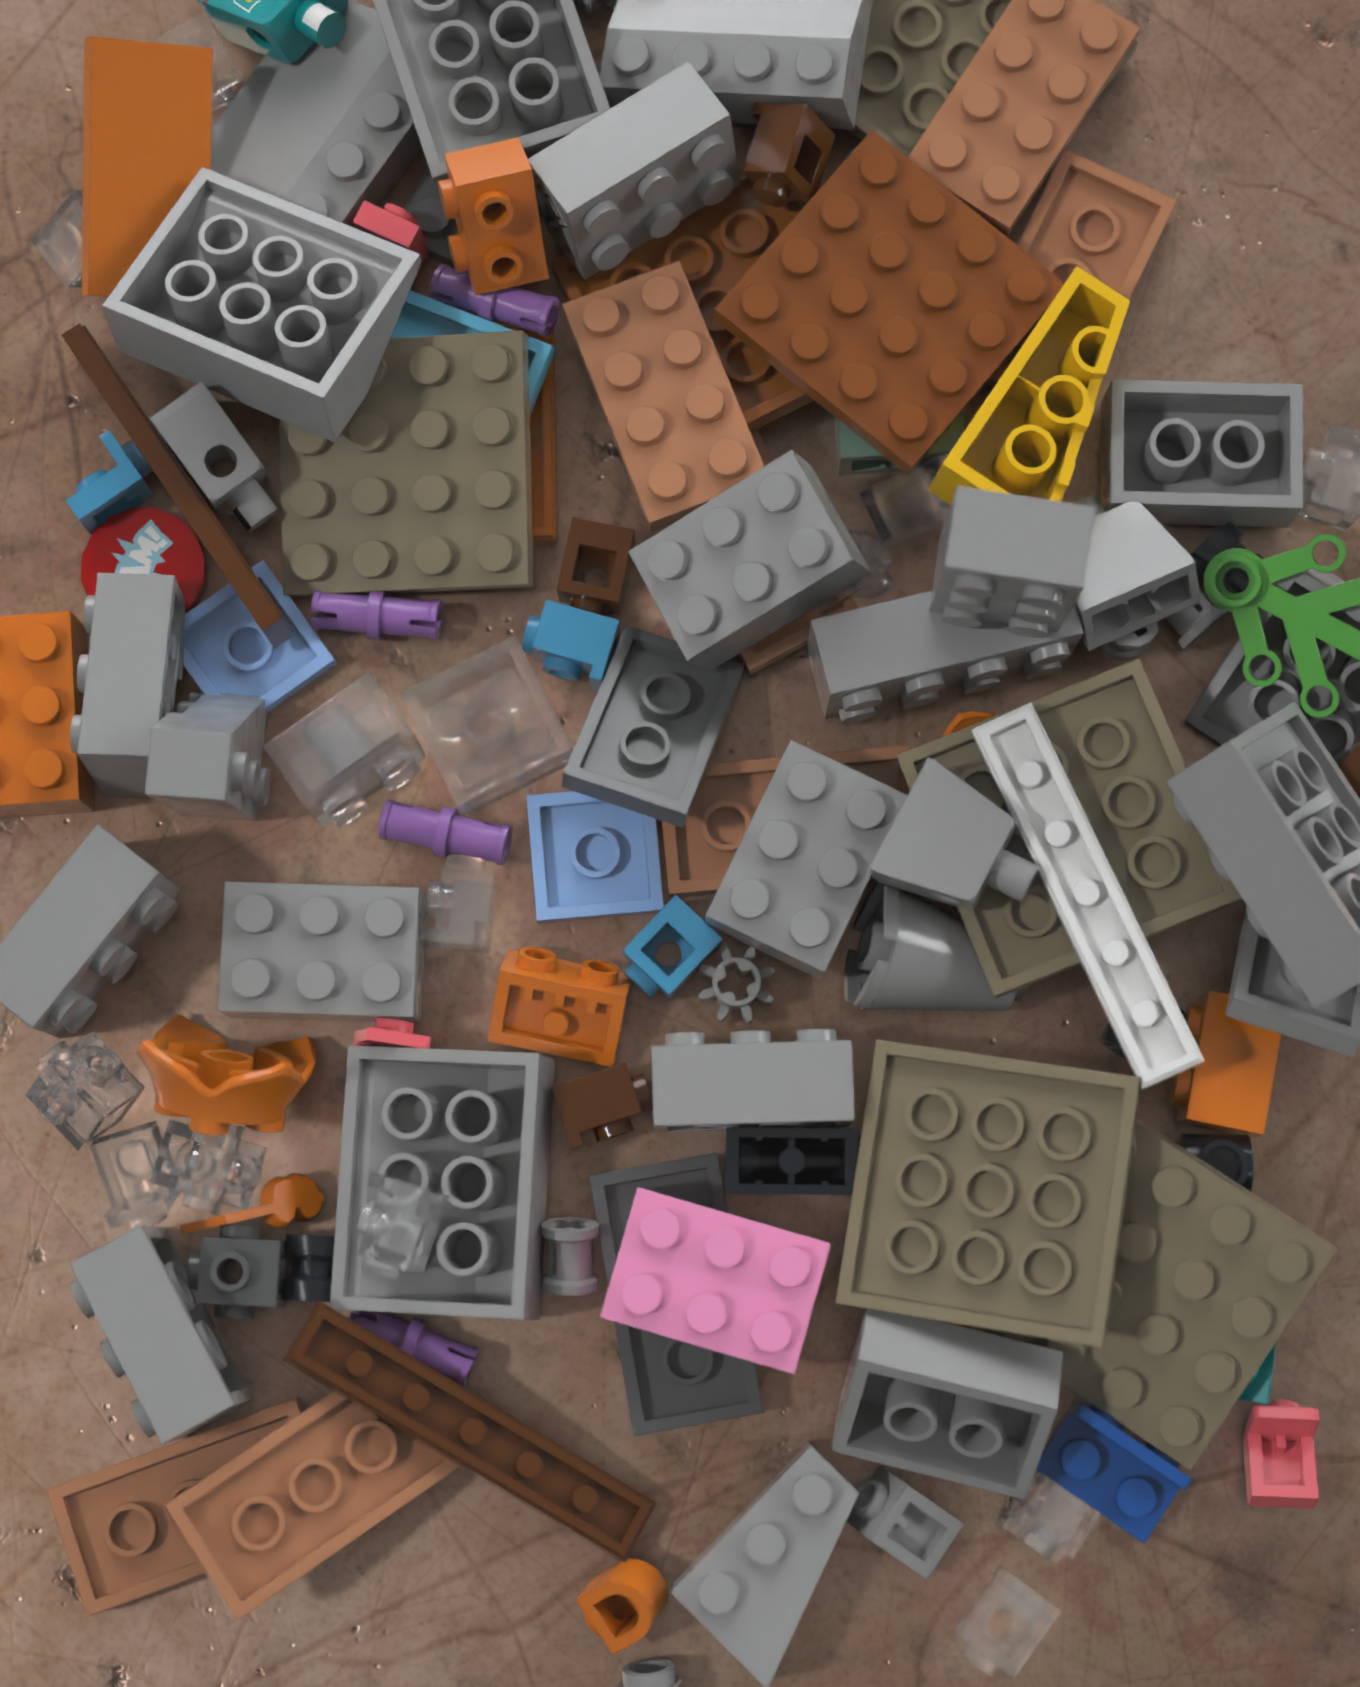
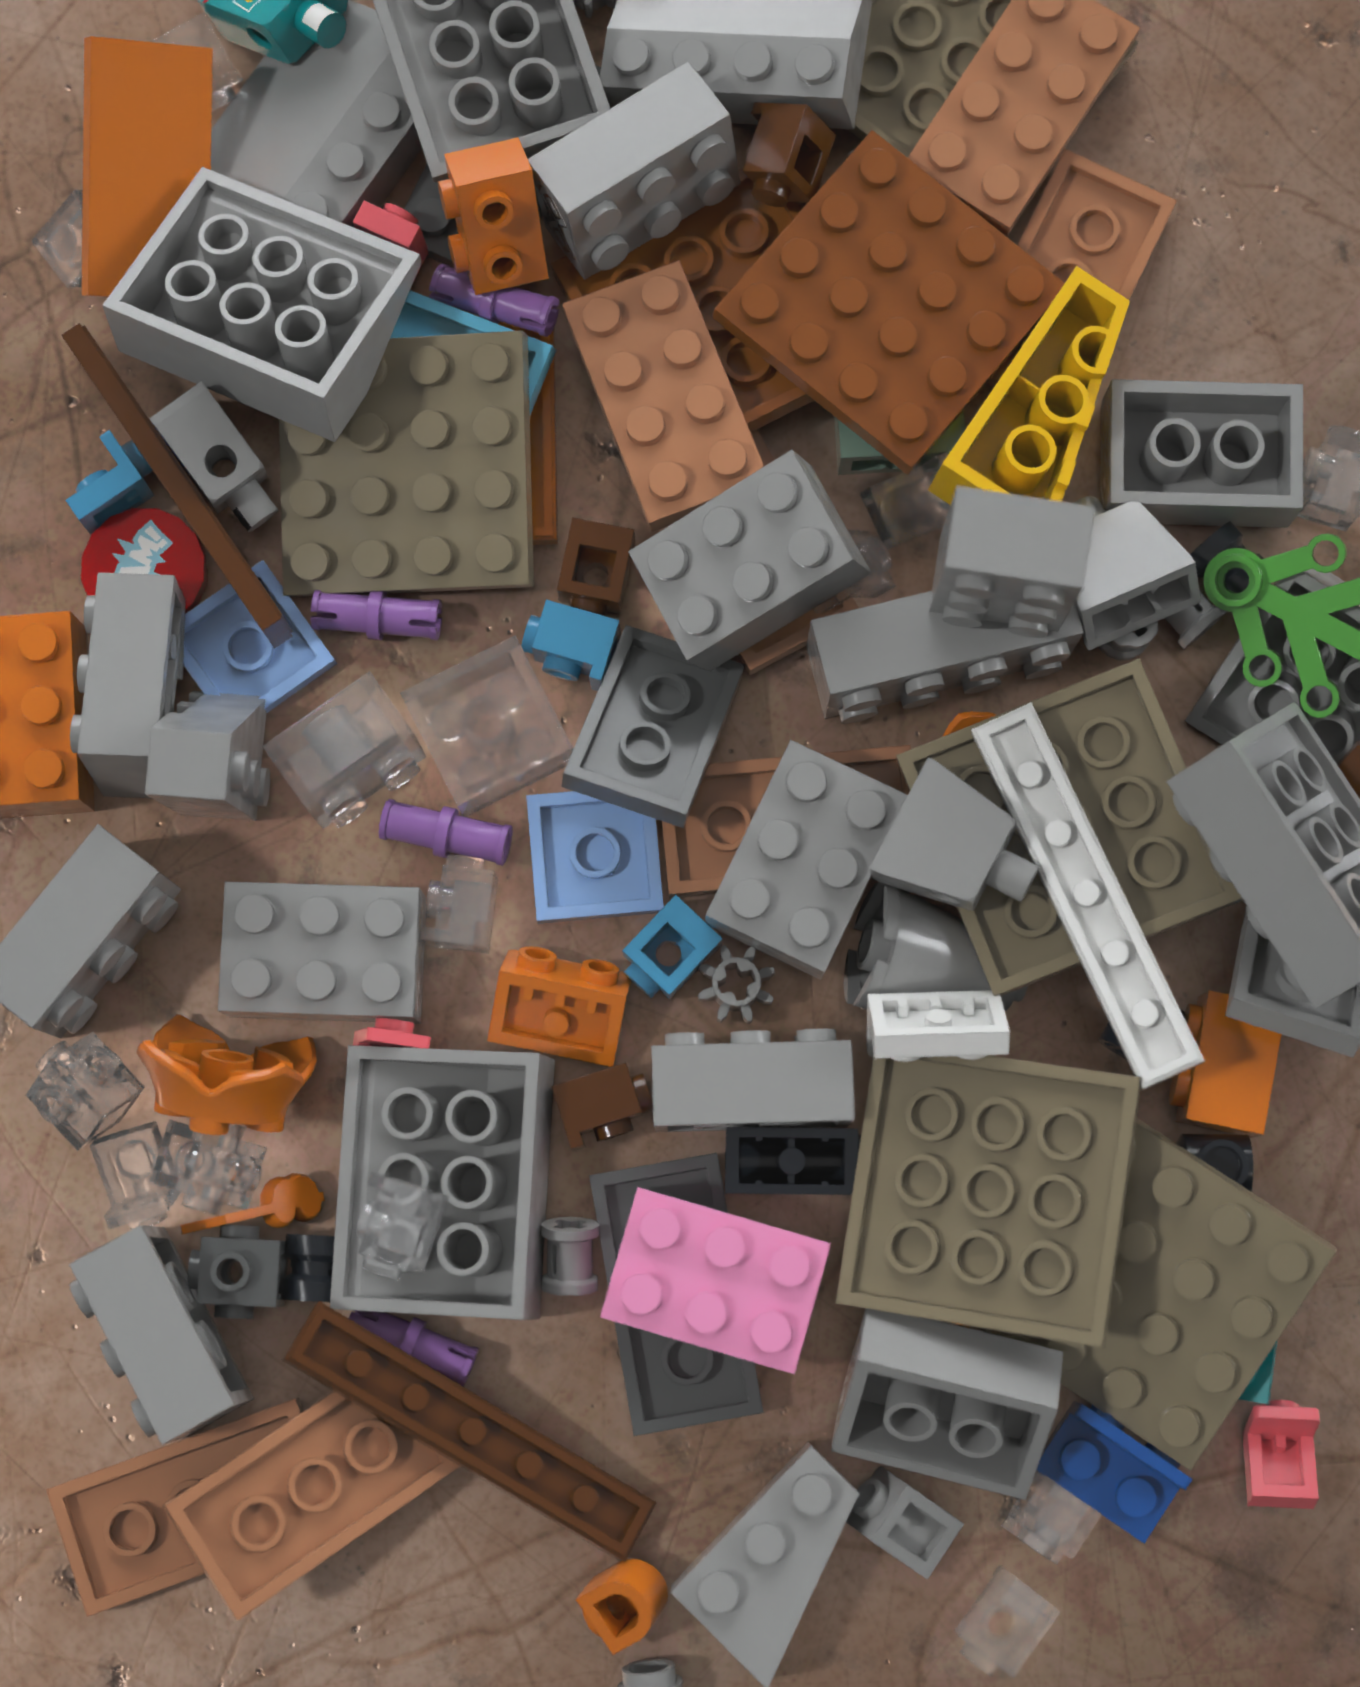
(936, 1025): none -> white bracket

